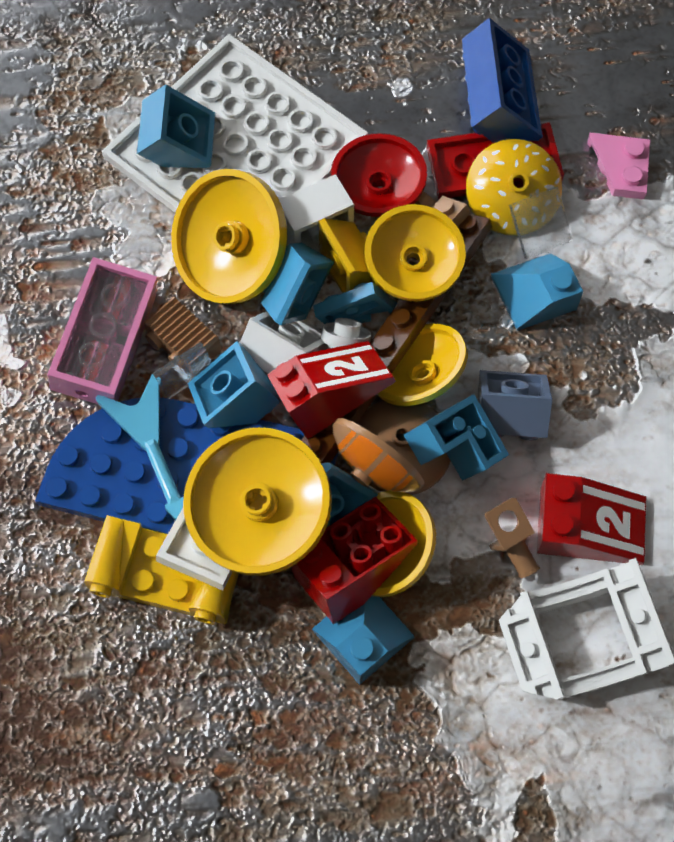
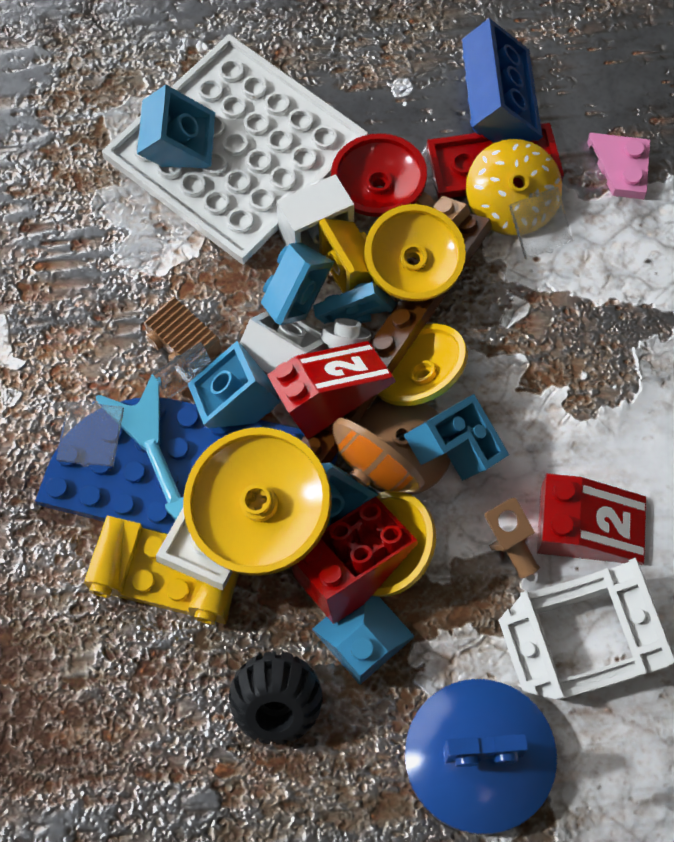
(90, 434): none -> clear piece
(102, 332): brick -> none
(229, 236): yellow dish -> none
(275, 698): none -> black wheel
(480, 756): none -> blue bracket
(516, 403): sand blue slope -> none
(538, 290): dark azure slope -> none

